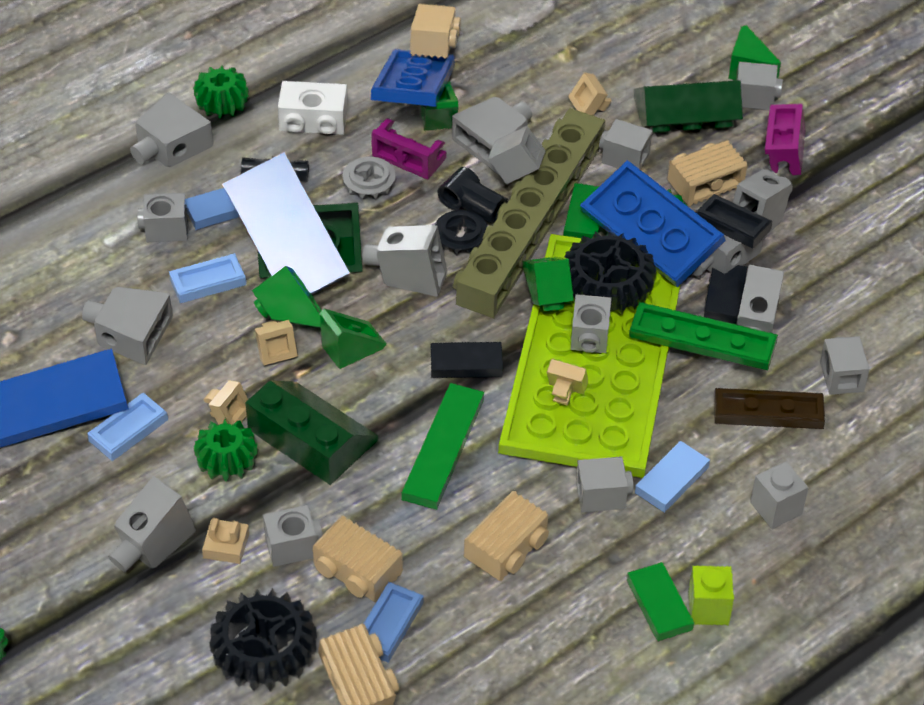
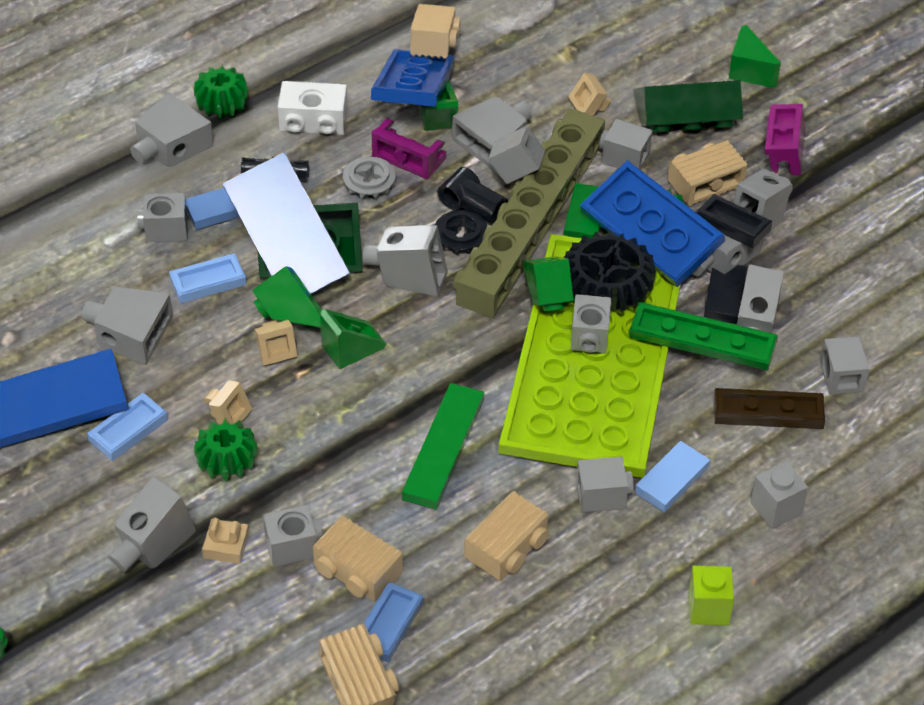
(251, 657): black gear -> none
(307, 429): dark green slope -> none
(466, 359): black tile -> none
(565, 380): tan tile -> none
(660, 601): green tile -> none
(759, 85): light grey brick -> none

